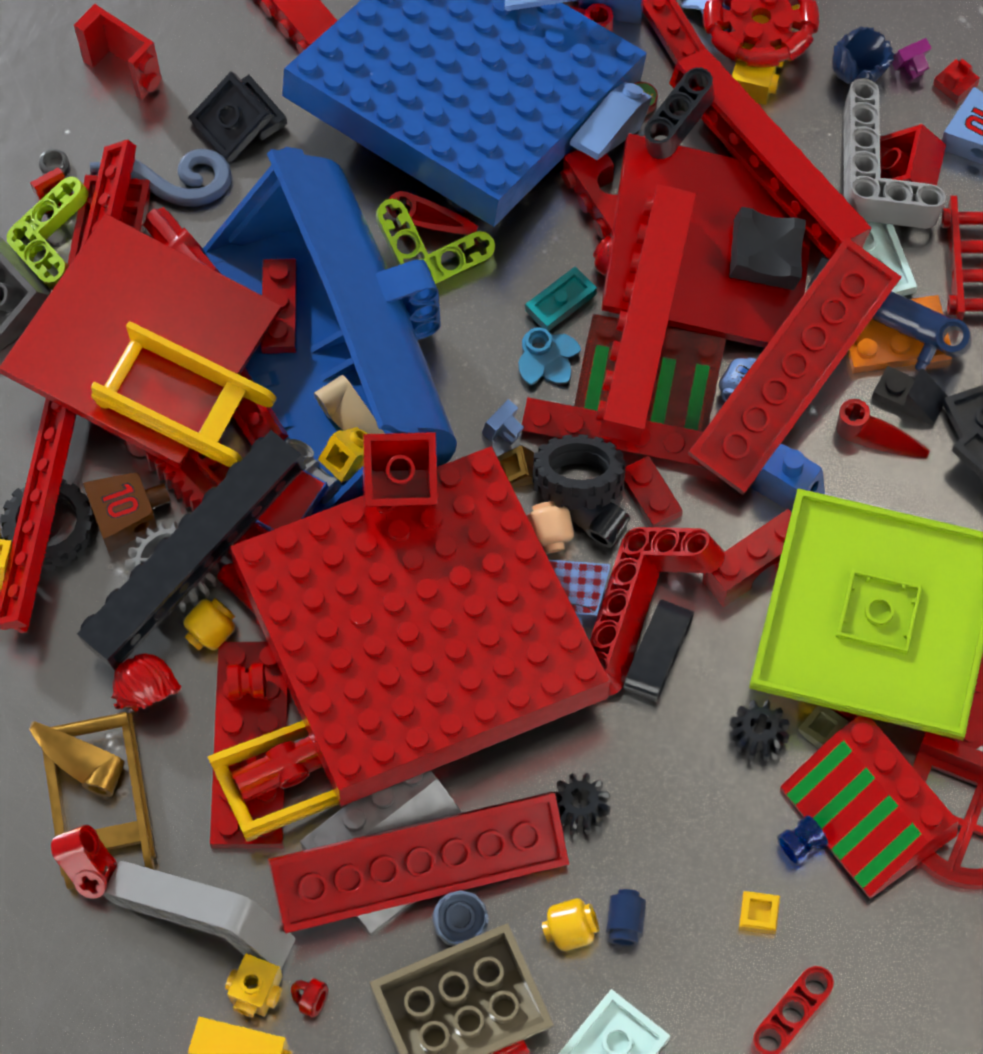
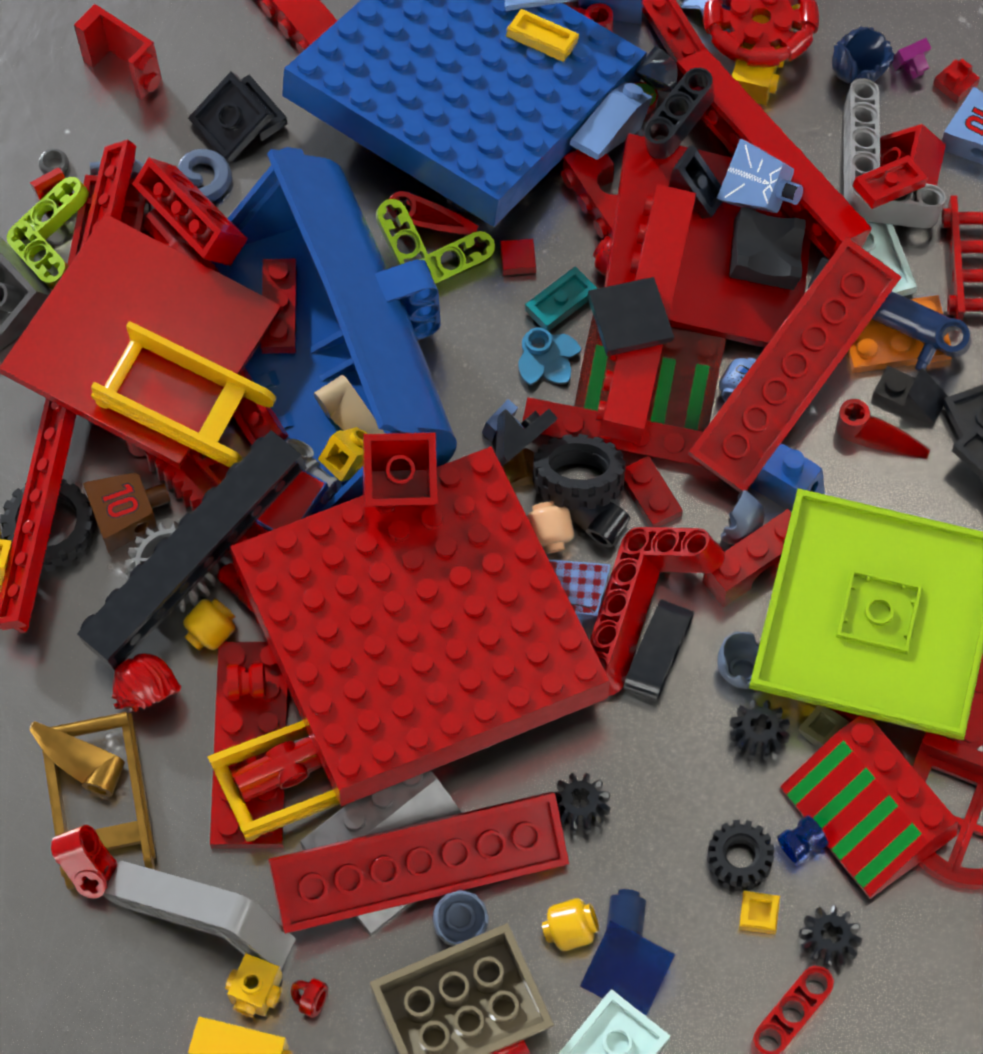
(189, 212): none -> red brick
(513, 438): none -> black slope
(518, 257): none -> red tile
(542, 35): none -> yellow tile
(628, 967): none -> clear blue piece
(630, 316): none -> black tile
(658, 70): none -> black piece
(695, 176): none -> black slope
(738, 658): none -> sand blue hair
(745, 518): none -> sand blue hair
(748, 835): none -> black tyre
(758, 180): none -> medium blue torso
(825, 948): none -> black gear
(890, 182): none -> red plate

